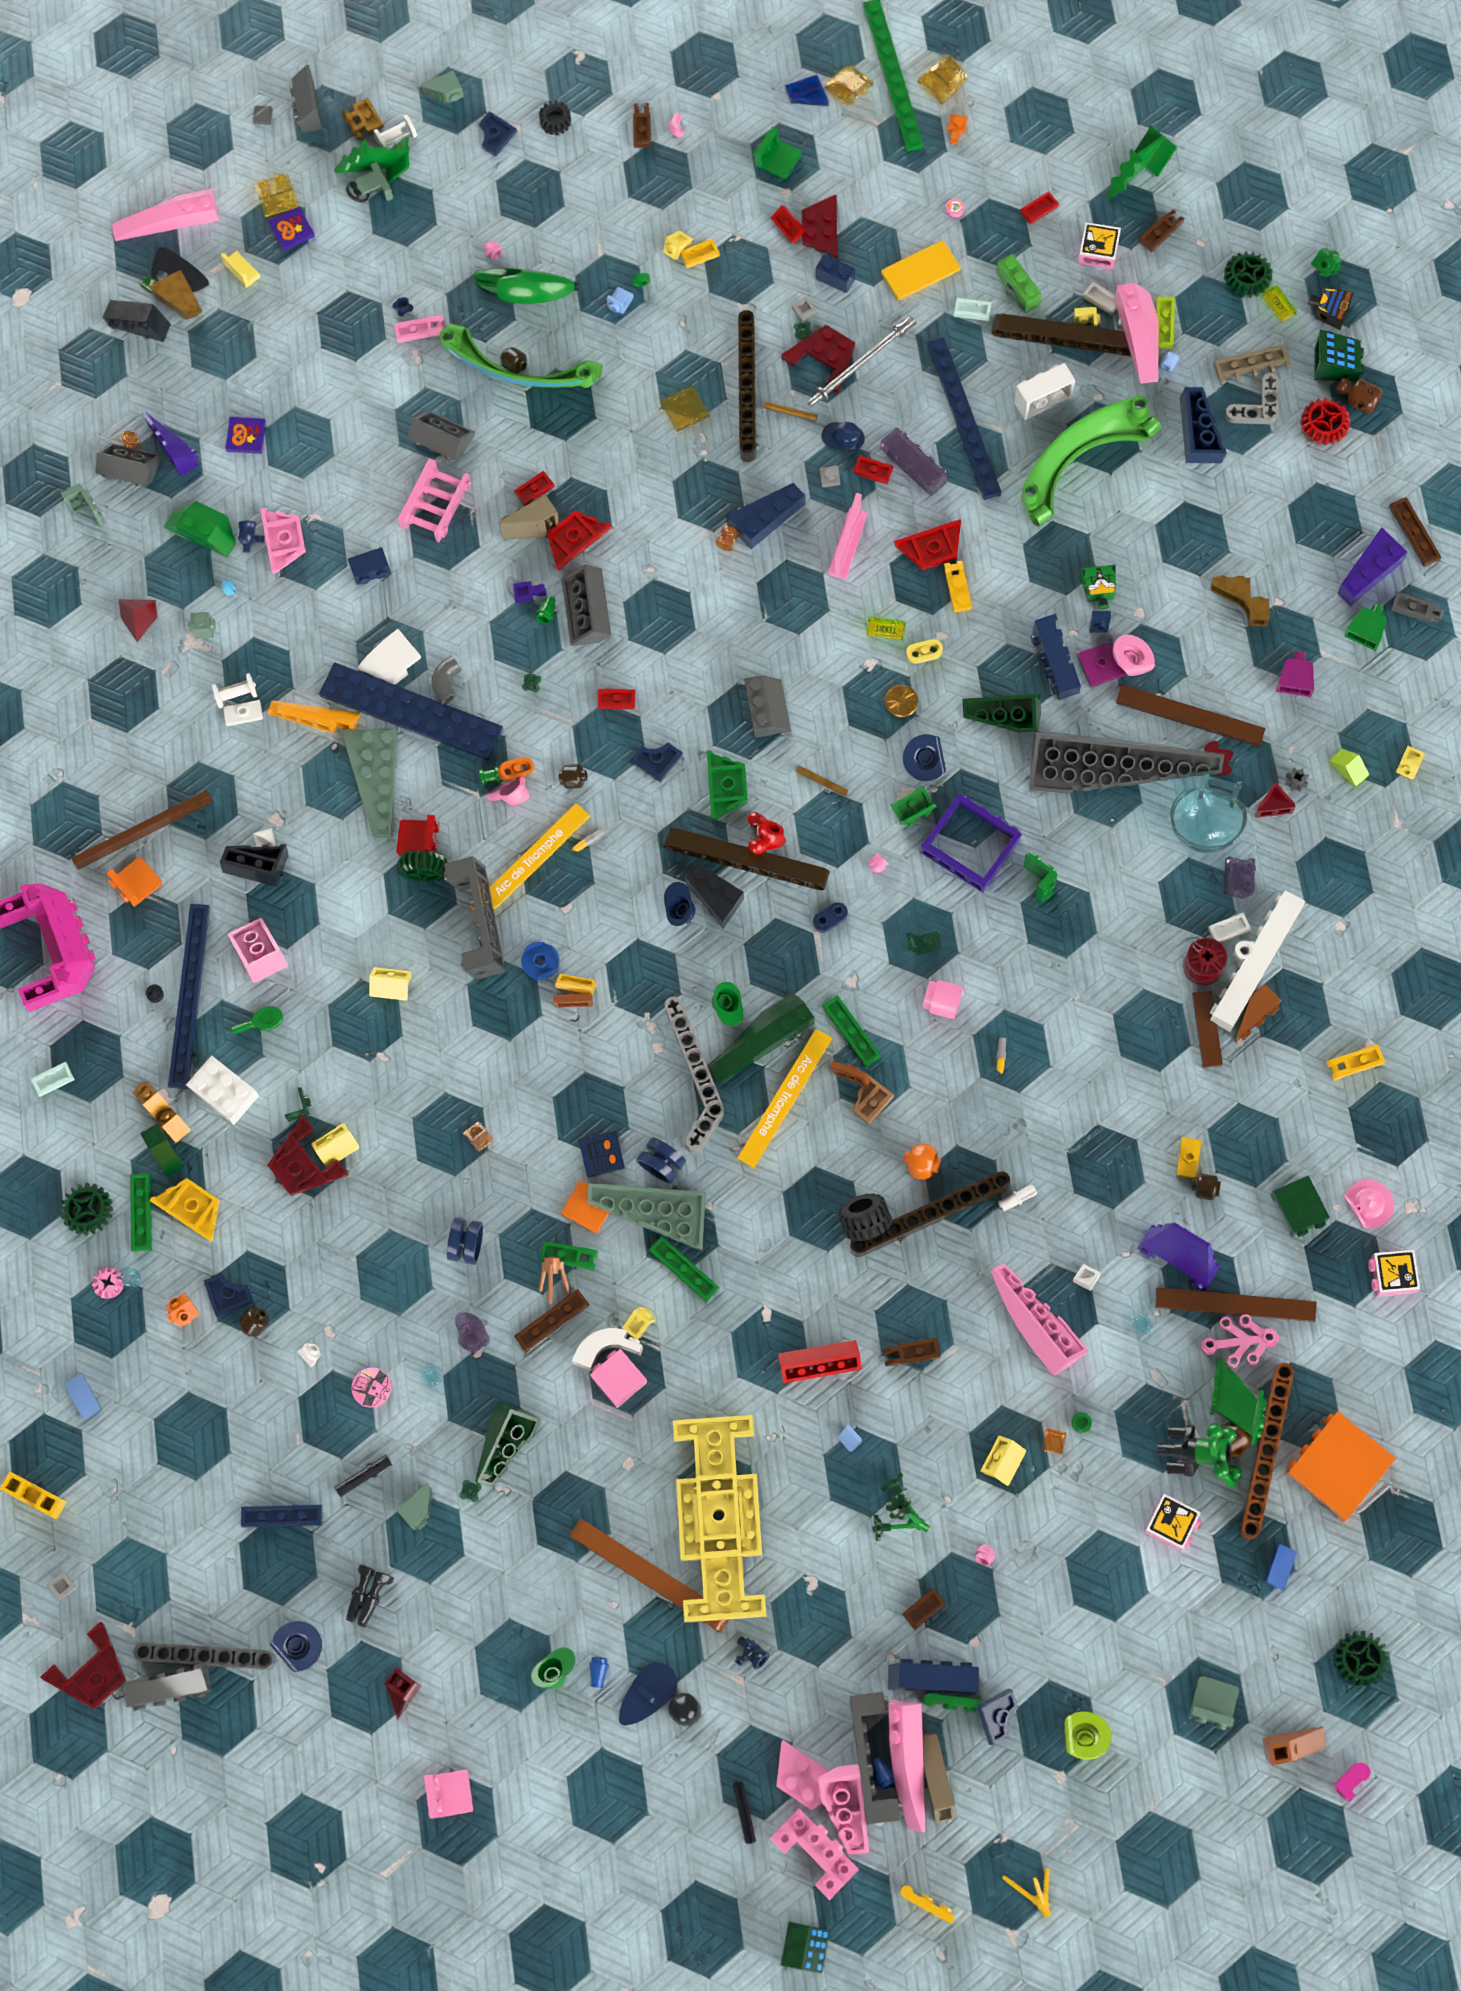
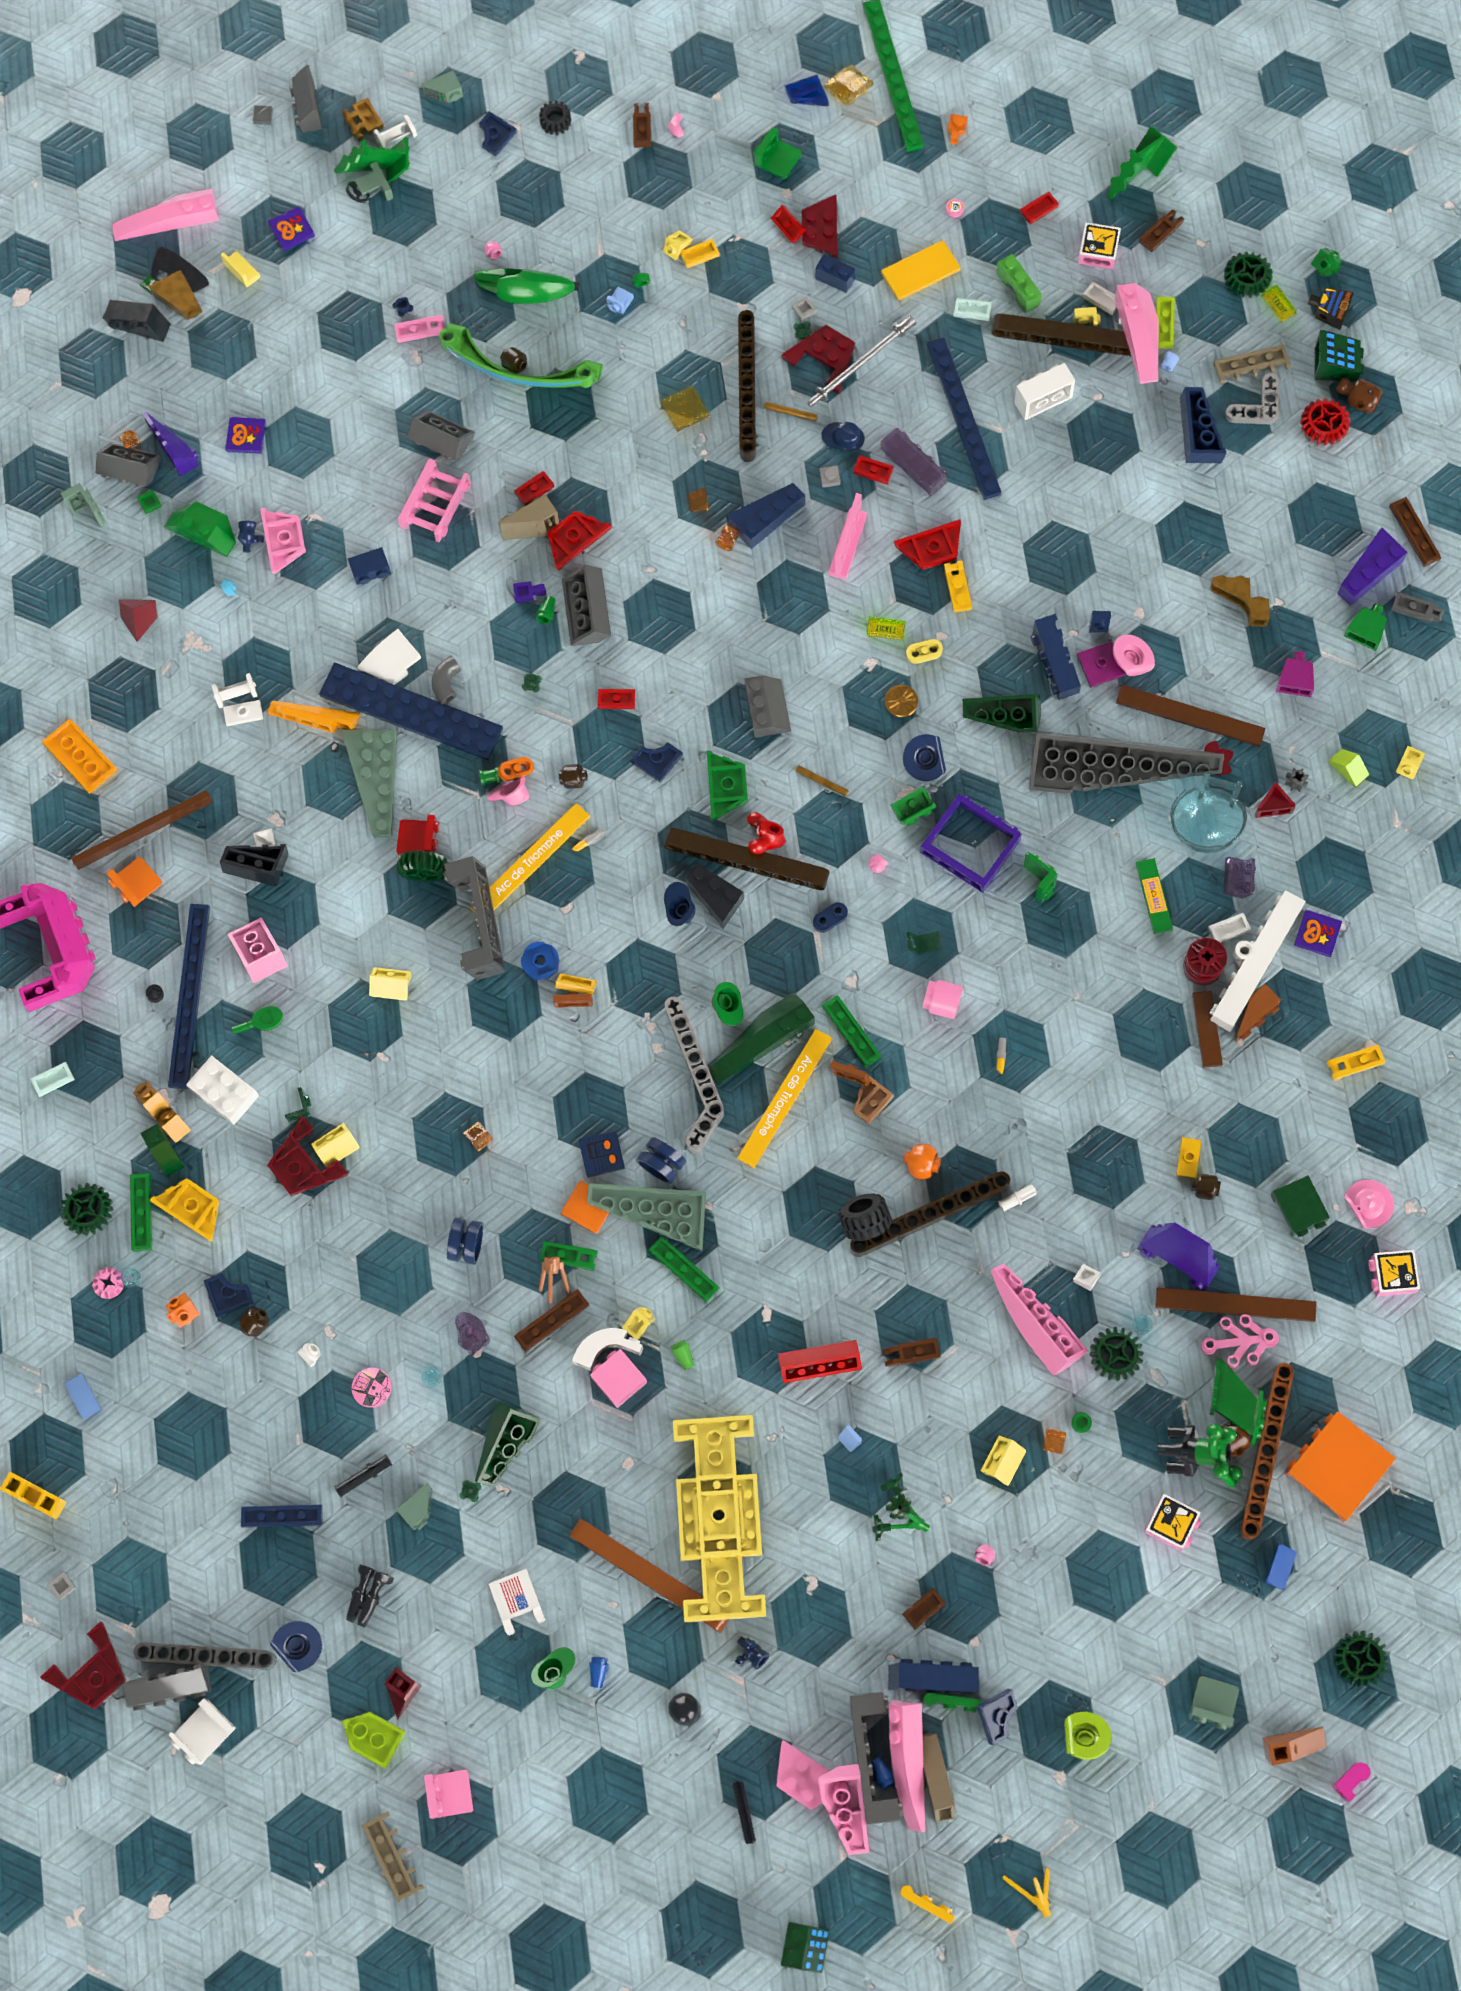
(79, 756): none -> light orange tile
(149, 501): none -> green tile
(201, 625): sand green brick -> none
(202, 1732): none -> white panel
(276, 195): clear yellow bracket -> none
(373, 1737): none -> lime tile
(390, 1858): none -> dark tan hinge
(514, 1597): none -> white flag
(648, 1693): dark blue shield -> none
(683, 1354): none -> bright green cone
(698, 500): none -> clear orange slope
(820, 1848): bright pink bracket -> none
(944, 78): clear yellow slope -> none
(1099, 584): torso -> none
(1109, 424): bright green panel -> none
(1123, 1359): none -> dark green gear
(1154, 896): none -> green tile
(1318, 933): none -> dark purple tile

